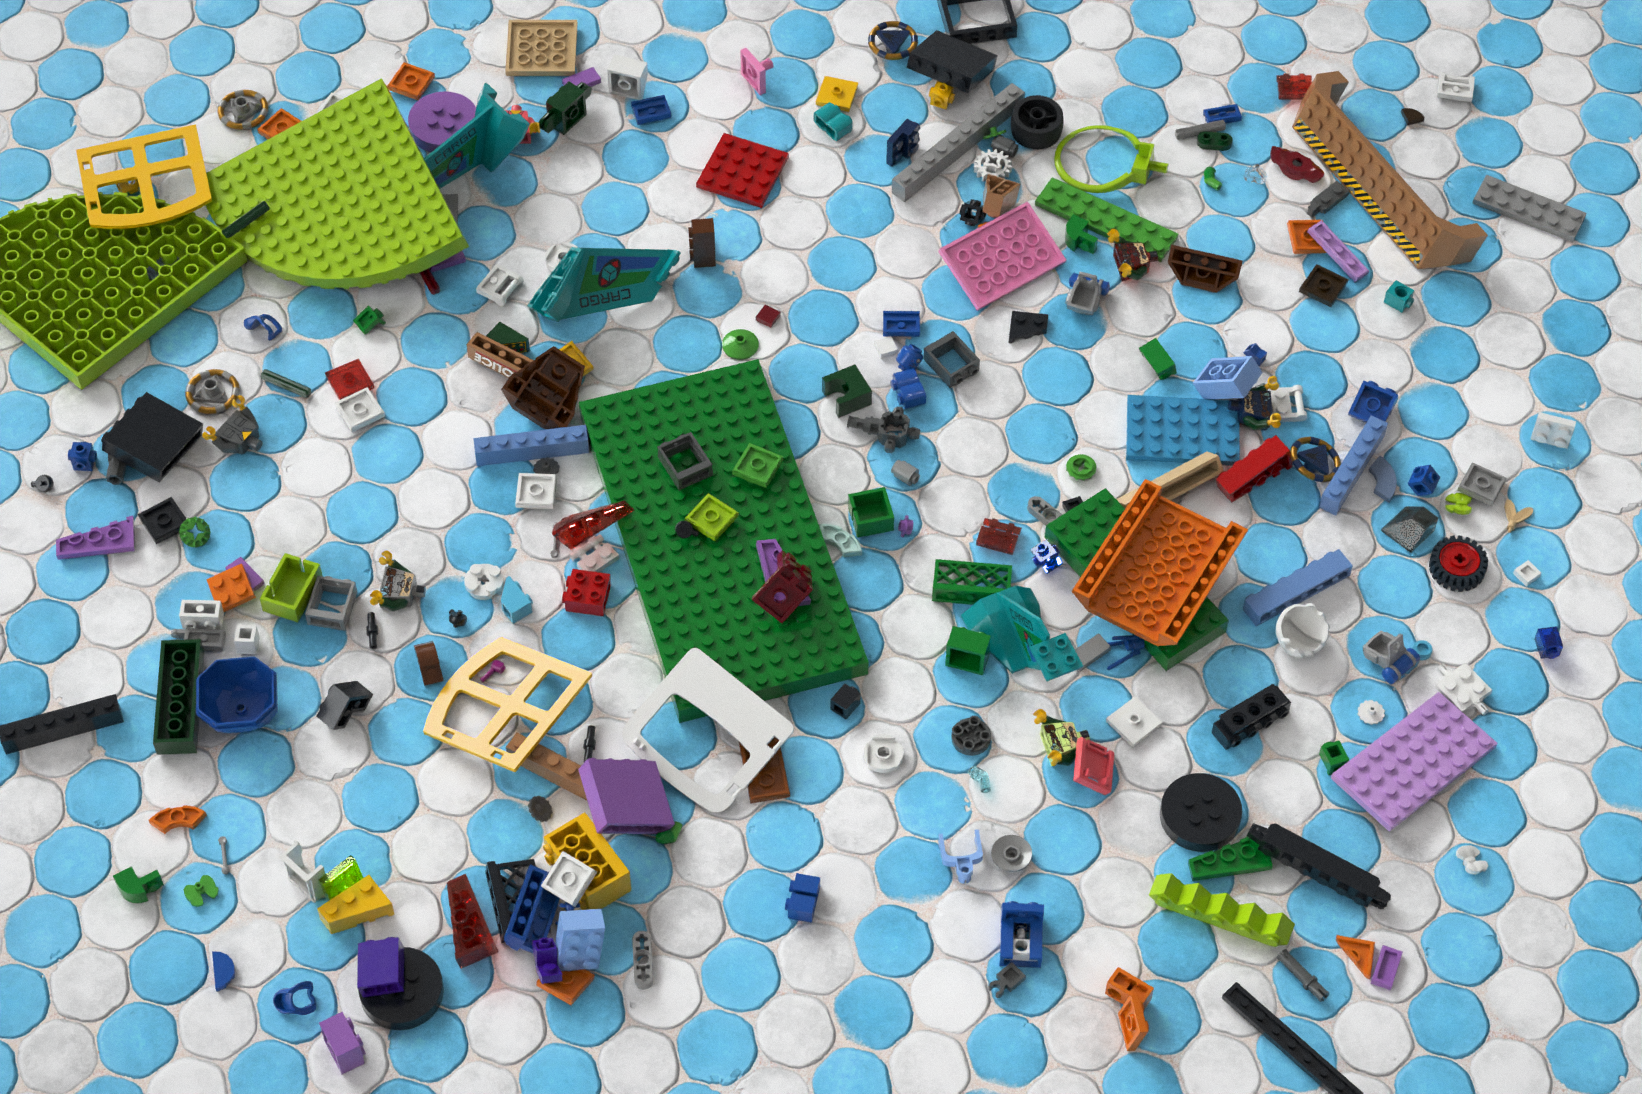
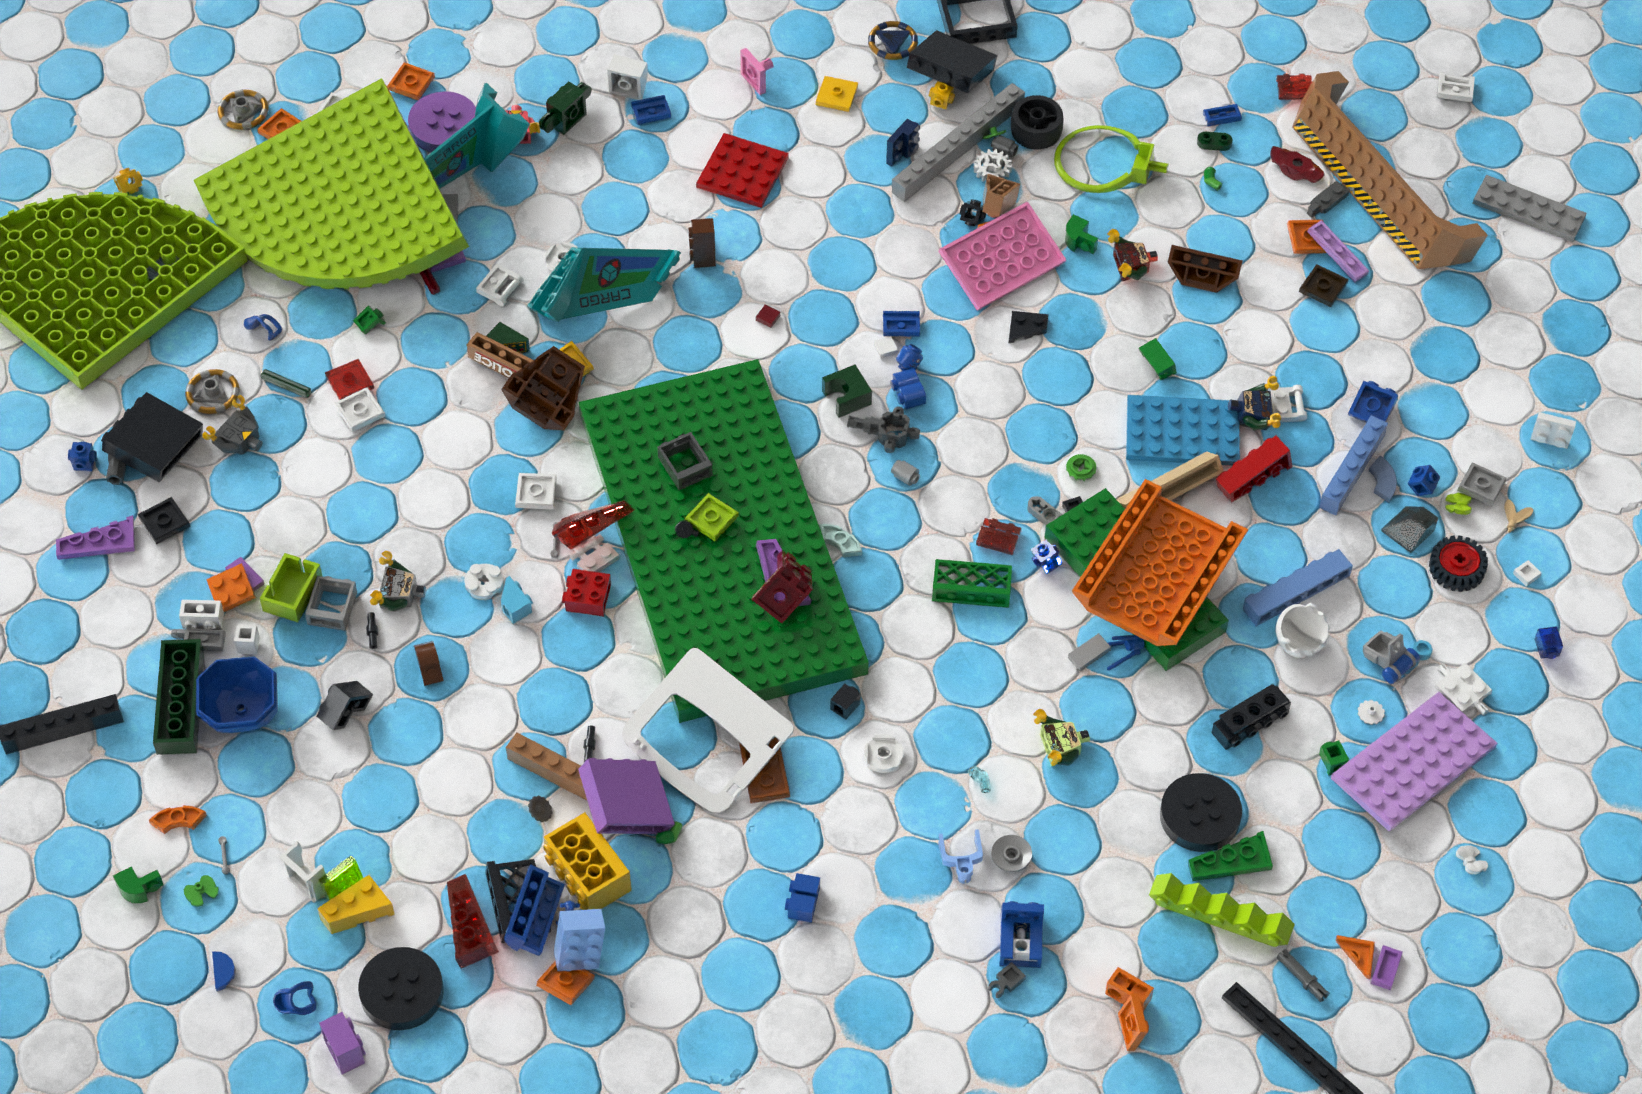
(43, 483): piece -> none
(143, 172): yellow window -> none
(188, 537): bright green gear -> none
(246, 219): dark green axle -> none
(380, 967): dark purple brick -> none
(457, 618): black piece -> none
(497, 666): magenta hand -> none
(509, 704): yellow window -> none
(531, 445): medium blue brick -> none
(541, 48): tan plate -> none
(546, 466): dark grey piece -> none
(546, 960): dark purple slope -> none
(569, 879): white tile -> none
(588, 76): medium lavender tile -> none
(648, 967): light grey beam -> none
(740, 344): bright green dish -> none
(757, 465): bright green plate -> none
(833, 121): teal brick -> none
(871, 512): green piece -> none
(905, 526): medium lavender plate -> none
(944, 345): dark grey window -> none
(967, 650): green piece -> none
(971, 736): dark grey tile -> none
(1019, 634): teal piece -> none
(1086, 293): light grey piece -> none
(1092, 763): coral container -> none
(1103, 216): bright green plate -> none
(1134, 721): white plate -> none
(1197, 129): light grey axle -> none
(1227, 377): light blue brick -> none
(1255, 174): clear tile -> none
(1256, 352): blue piece -> none
(1314, 459): piece -> none
(1319, 865): black hinge -> none
(1399, 296): teal brick -> none
(1412, 116): dark brown tile -> none

